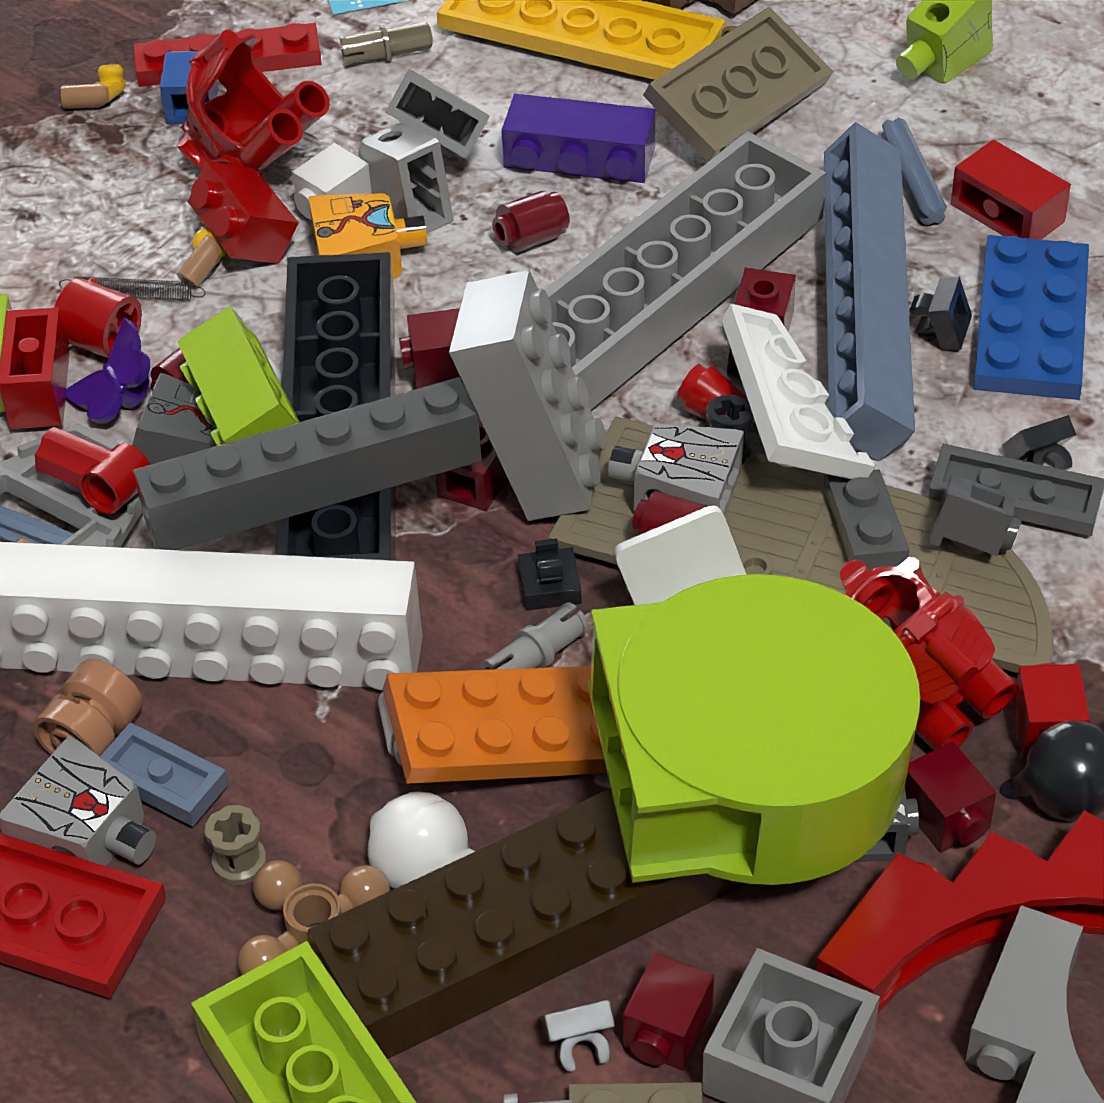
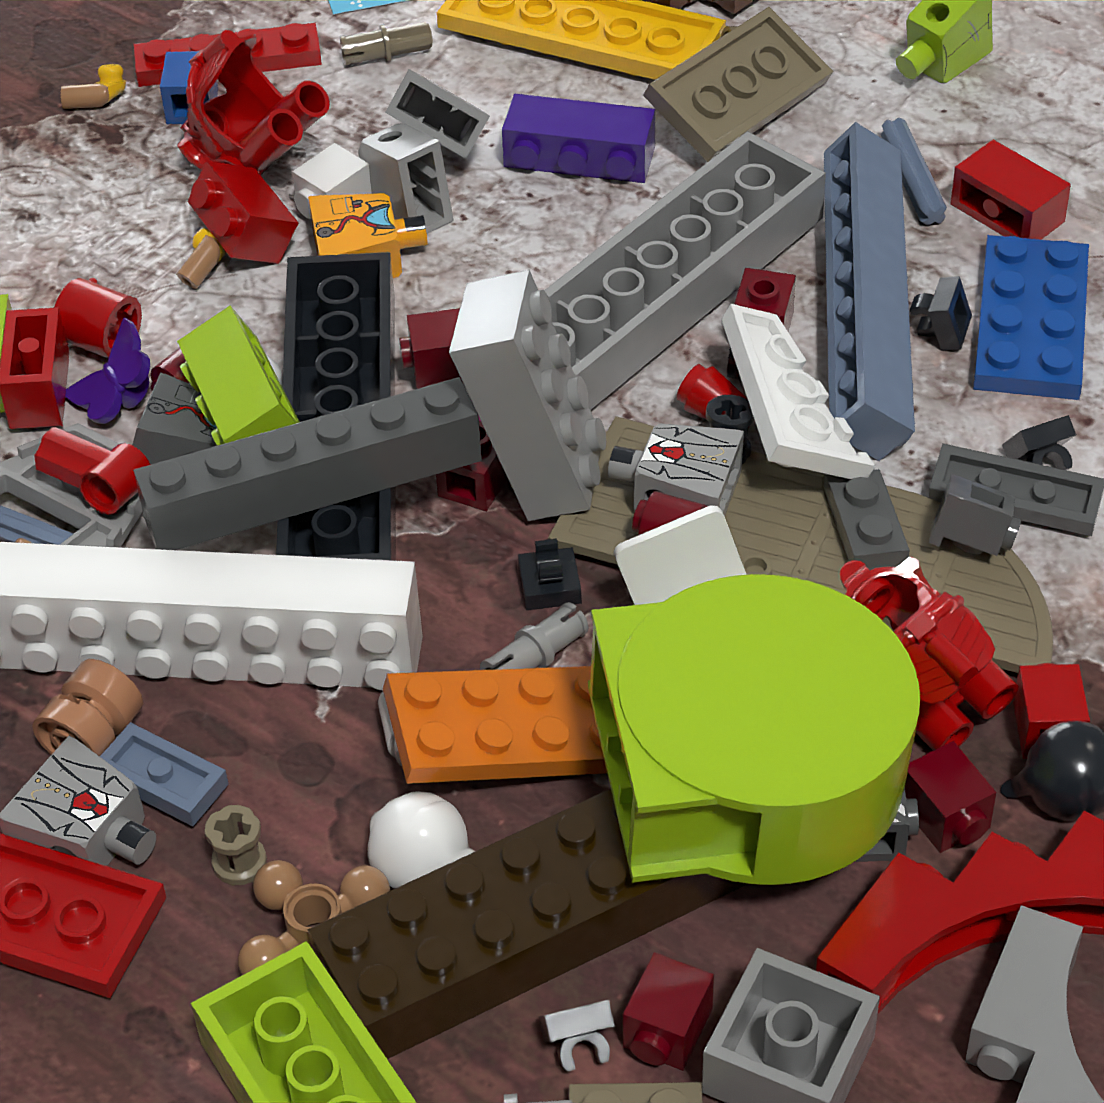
(146, 288): black piece -> none
(530, 220): dark red brick -> none

